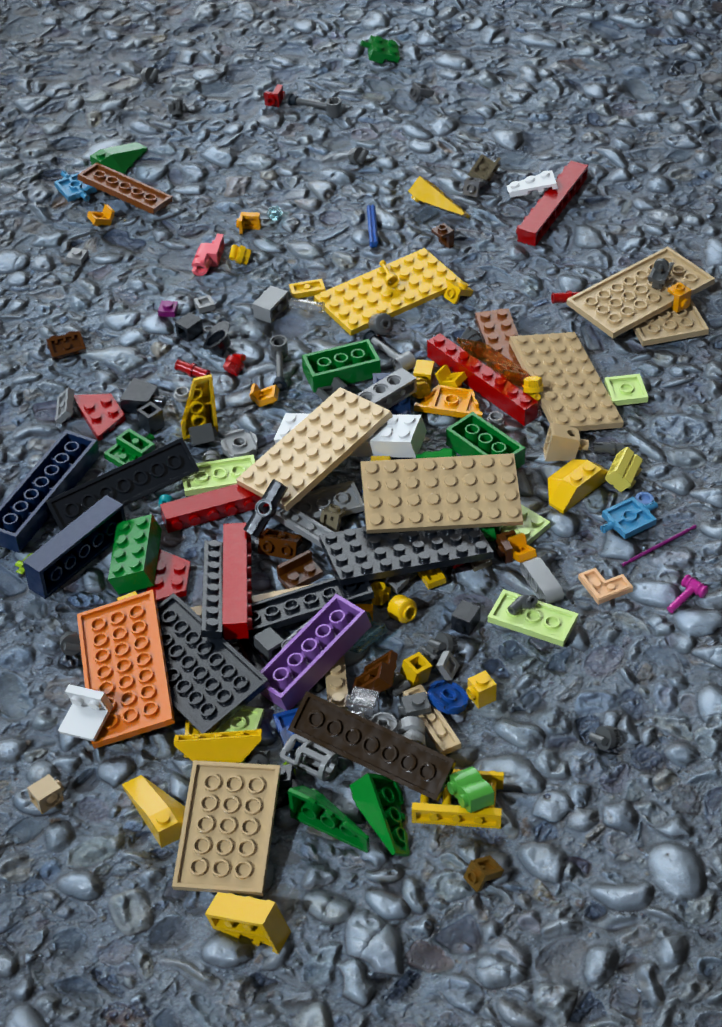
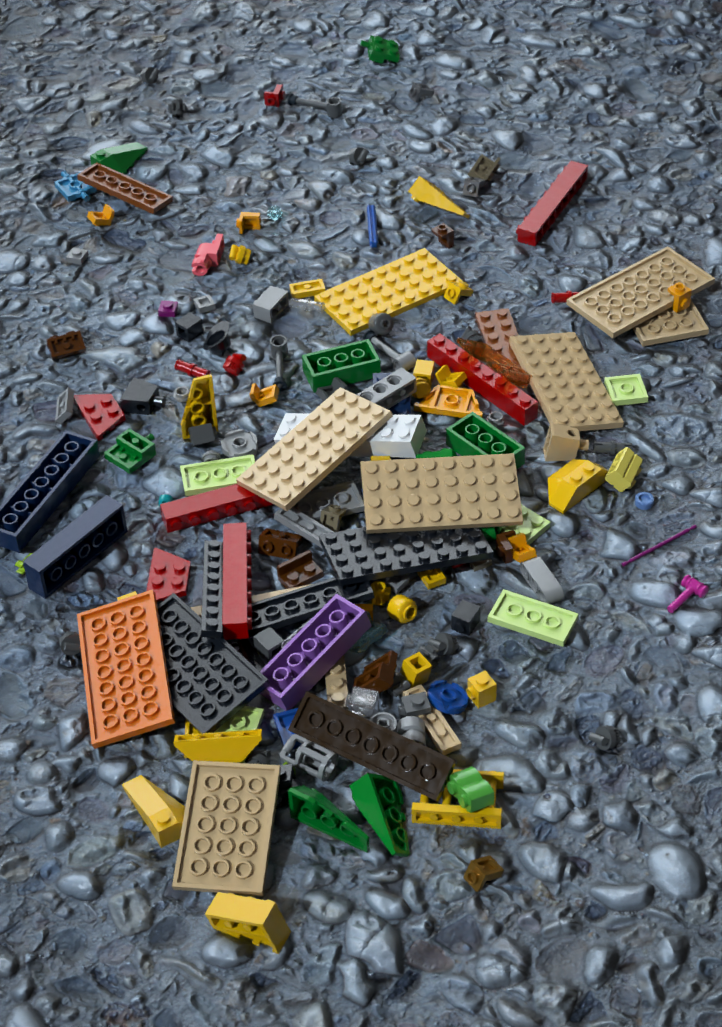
(46, 793): tan brick -> none
(86, 713): white bracket -> none
(127, 482): black plate -> none
(135, 554): green brick -> none
(150, 417): black brick -> none
(259, 519): black piece -> none
(392, 278): yellow hinge -> none
(447, 665): light grey plate -> none
(522, 602): dark grey arm -> none
(533, 386): yellow piece -> none
(538, 183): white wing -> none
(602, 589): light nougat tile -> none
(629, 517): dark azure plate -> none
(660, 273): dark grey hips -> none

